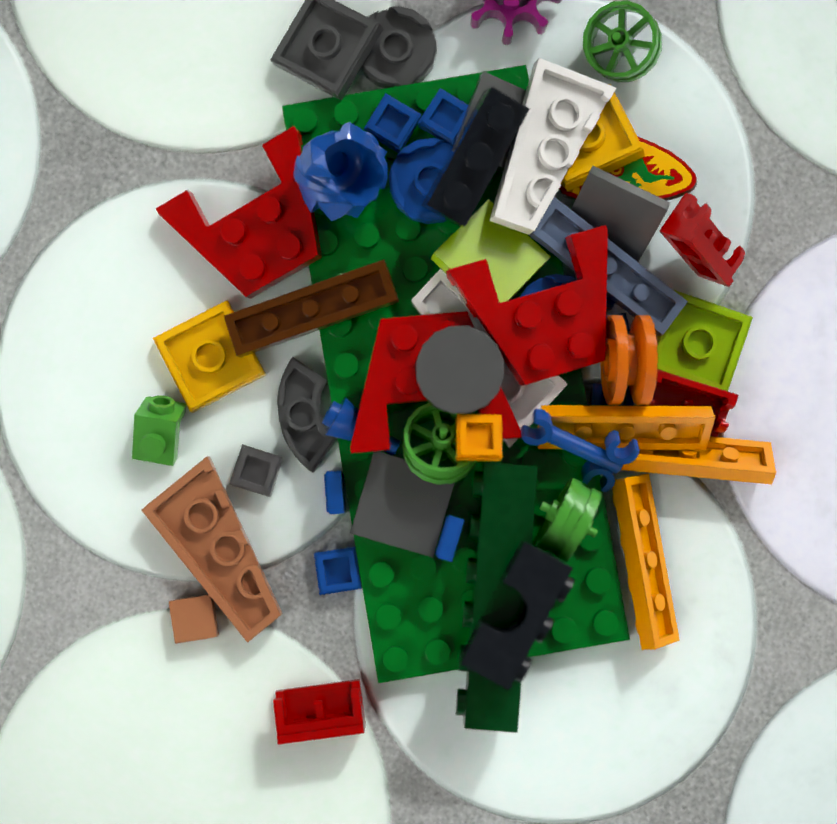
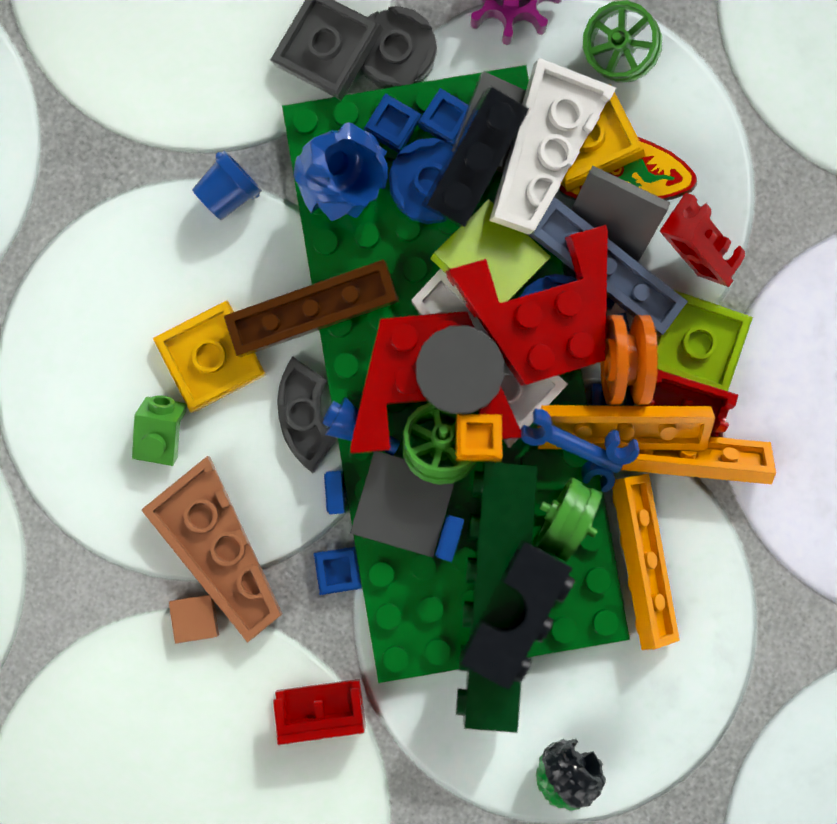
(225, 186): none -> blue piece
(256, 470): flat silver tile -> none
(262, 238): red wing -> none
(569, 777): none -> black piece

